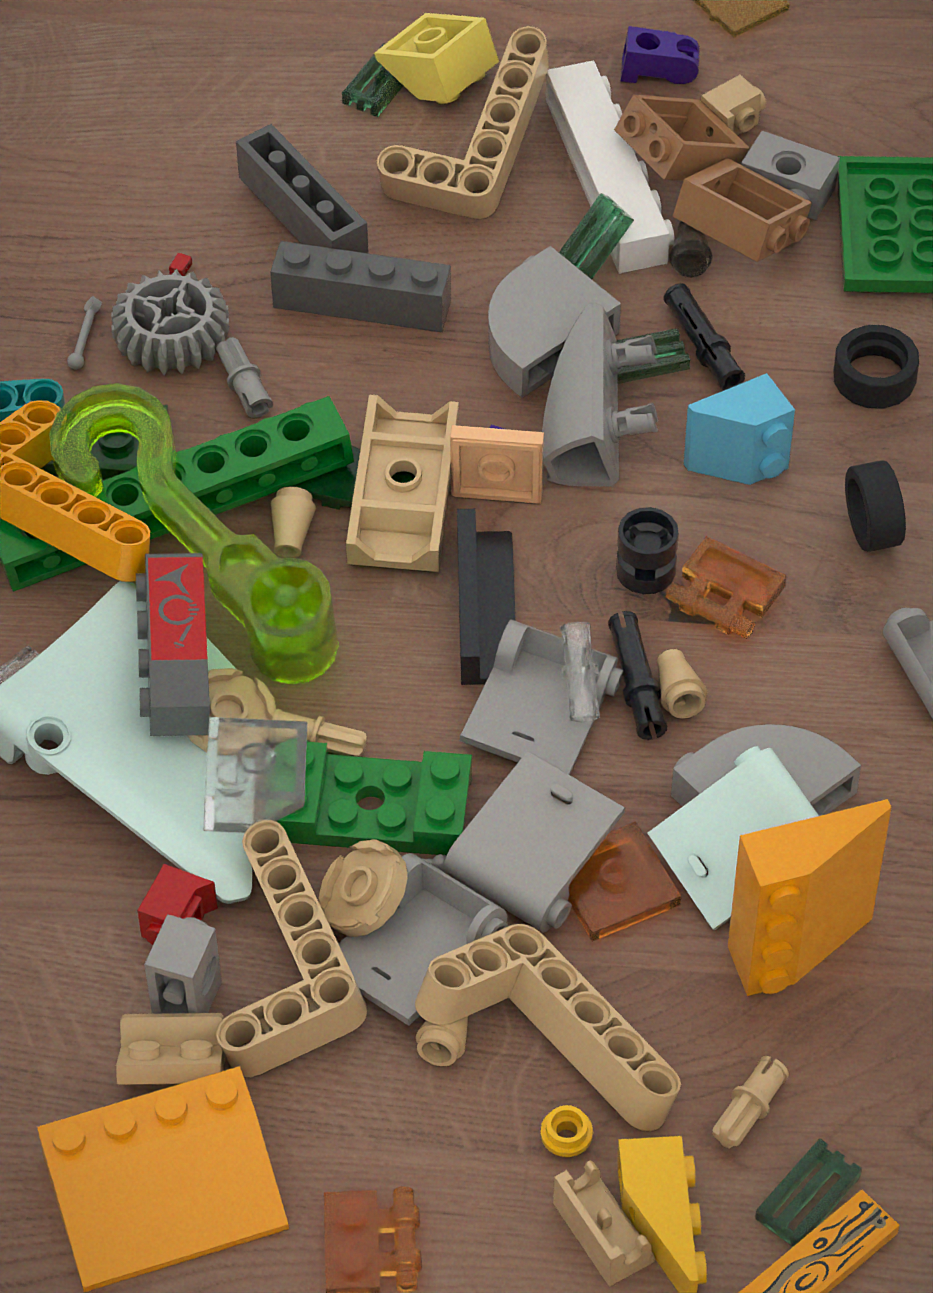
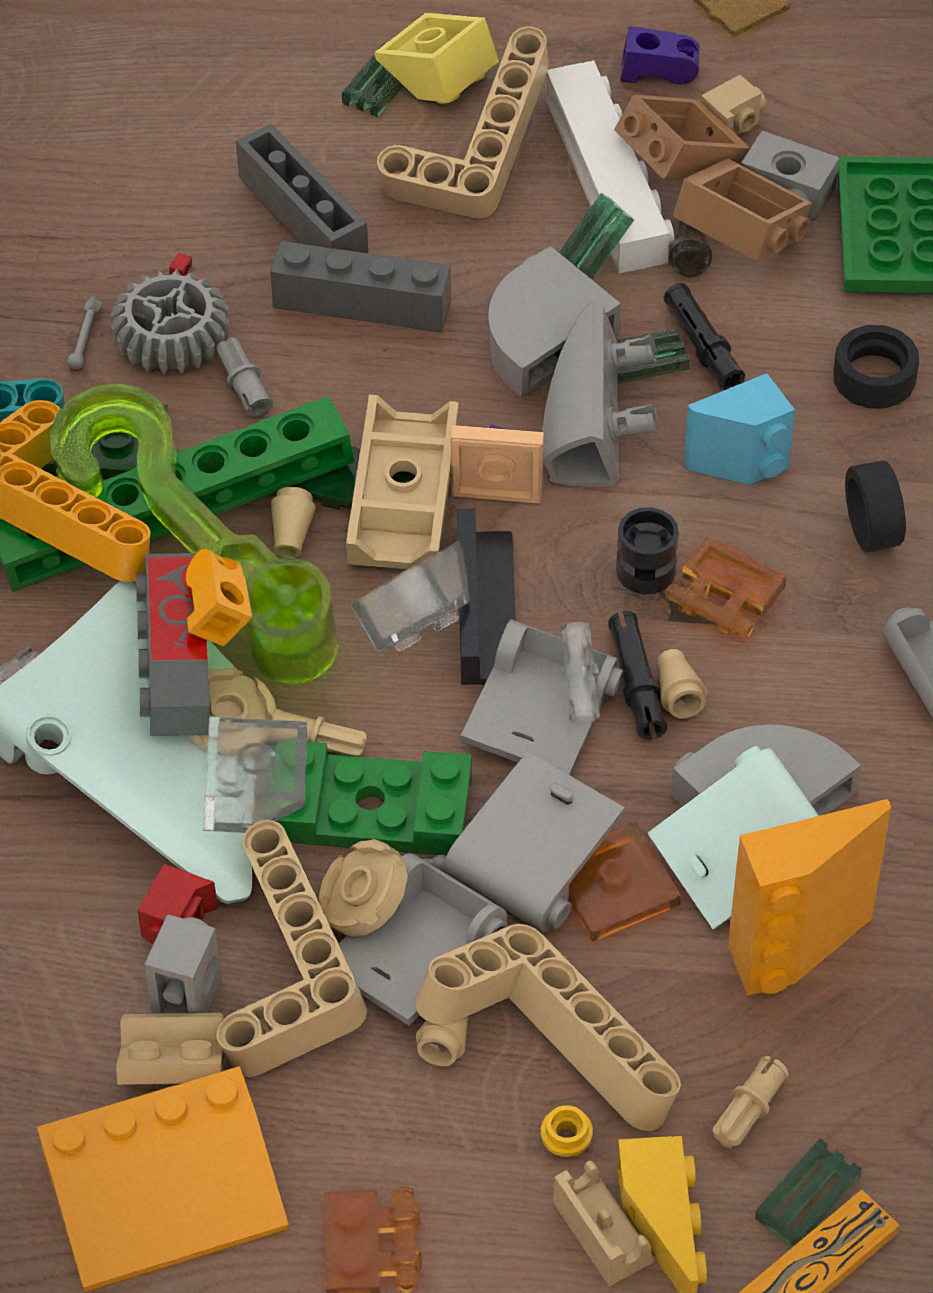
(218, 597): none -> light orange leg
(414, 600): none -> clear slope

